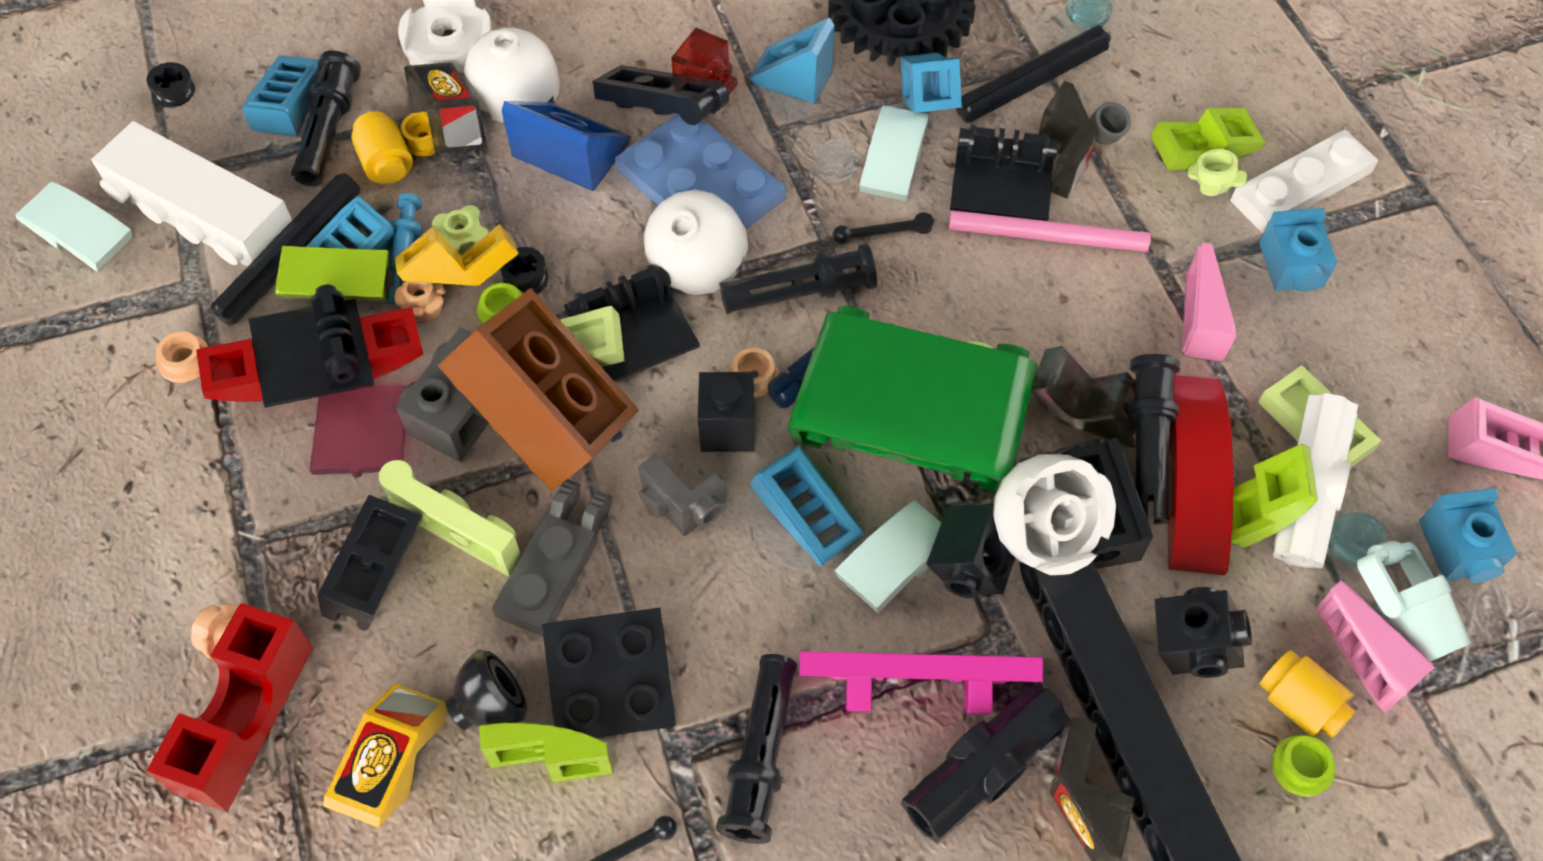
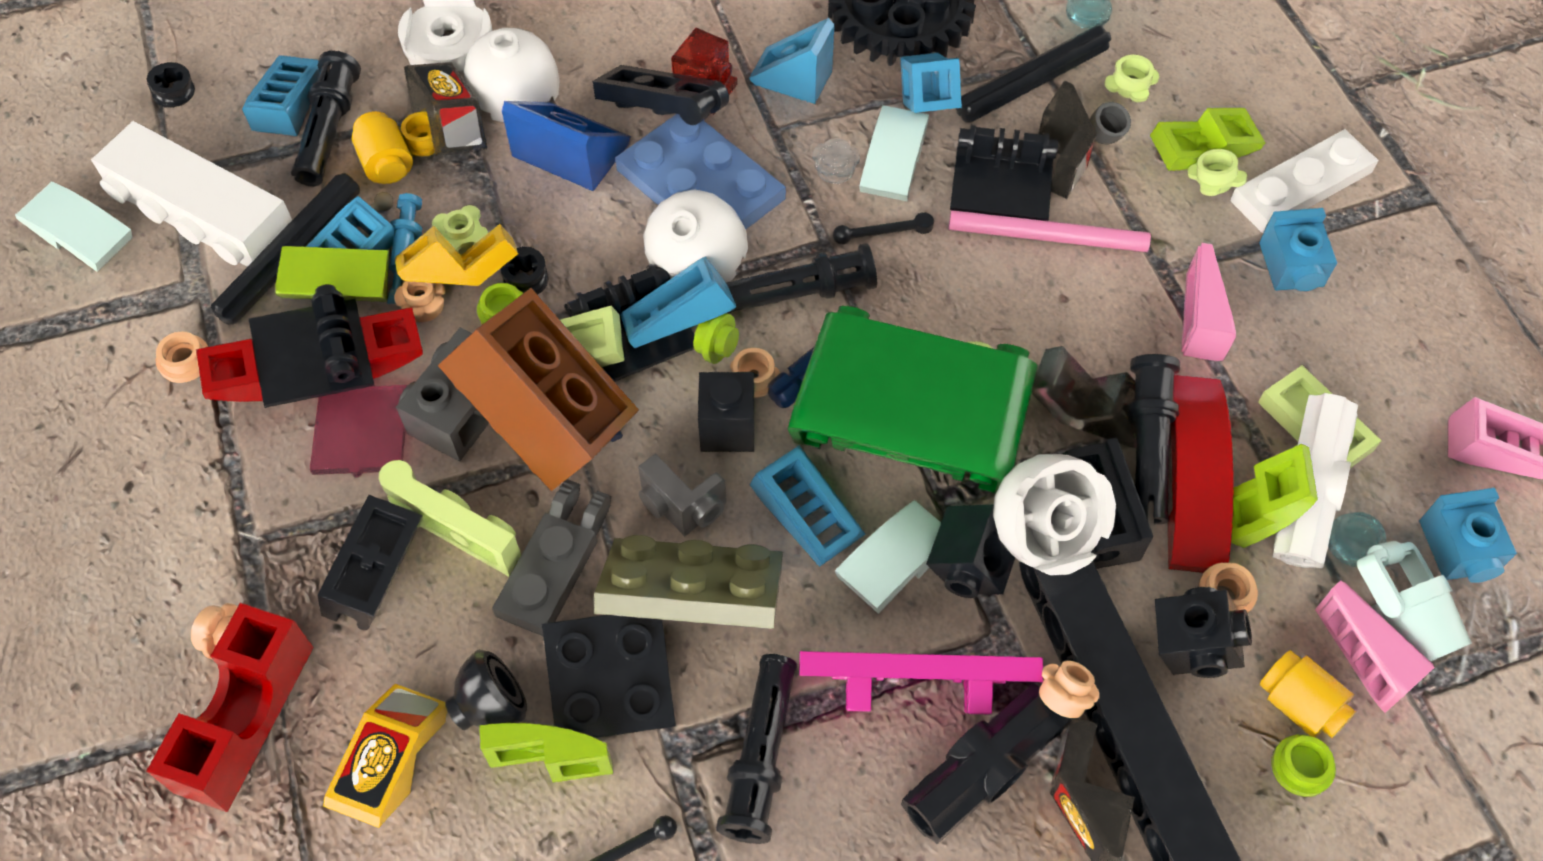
(678, 304): none -> dark azure slope
(690, 582): none -> olive plate
(716, 338): none -> lime plate
(1068, 689): none -> light nougat plate
(1132, 78): none -> yellowish green plate
(1235, 578): none -> light nougat plate

